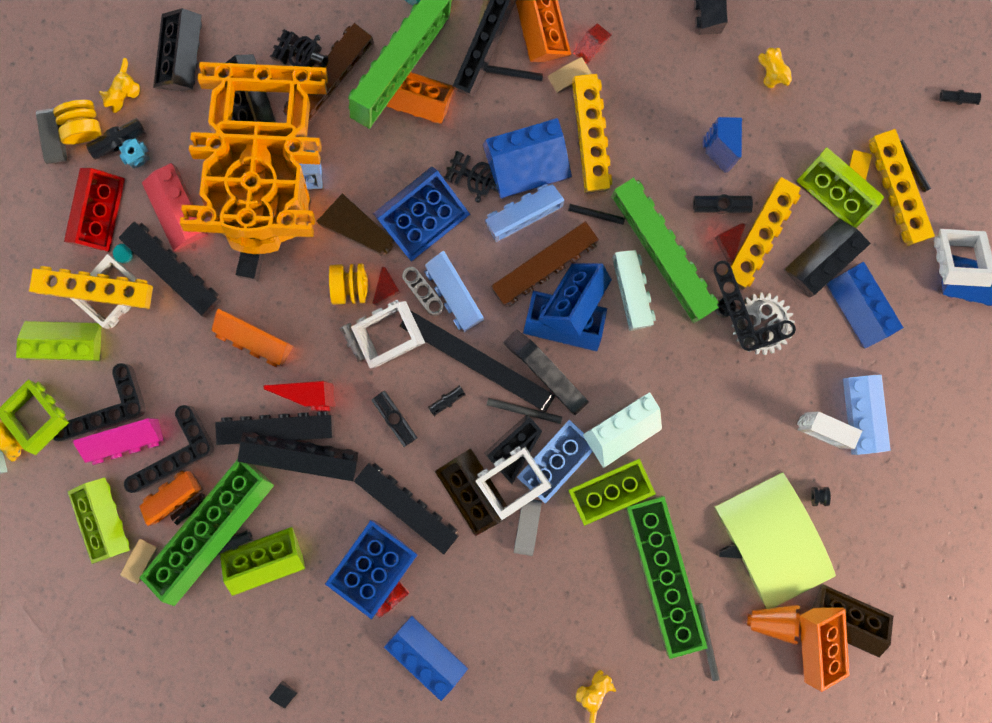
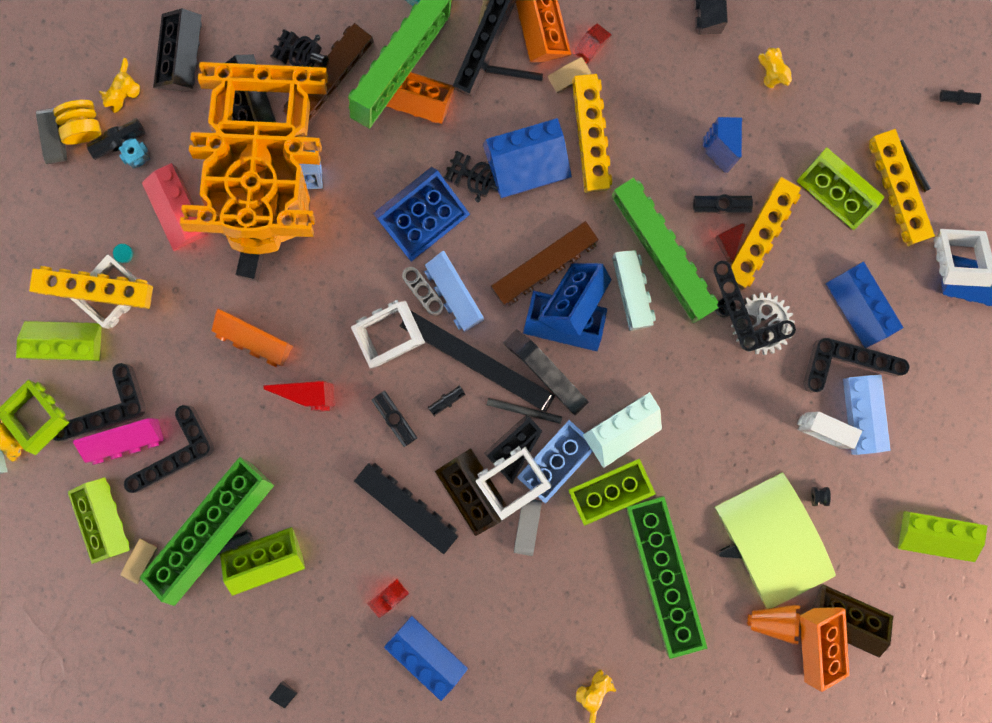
(94, 209): red slope -> none
(169, 269): black brick -> none
(169, 497): orange slope -> none
(187, 509): black pin -> none
(284, 427): black brick -> none
(297, 456): black brick -> none
(346, 284): yellow wheel -> none
(352, 341): light grey pin -> none
(353, 224): dark brown slope -> none
(371, 569): blue slope -> none
(385, 288): clear red slope -> none
(525, 212): light blue slope -> none
(596, 214): black bar -> none
(709, 651): dark grey bar -> none
(826, 257): black slope -> none
(850, 358): none -> black beam
(860, 162): yellow tile -> none
(941, 536): none -> lime slope

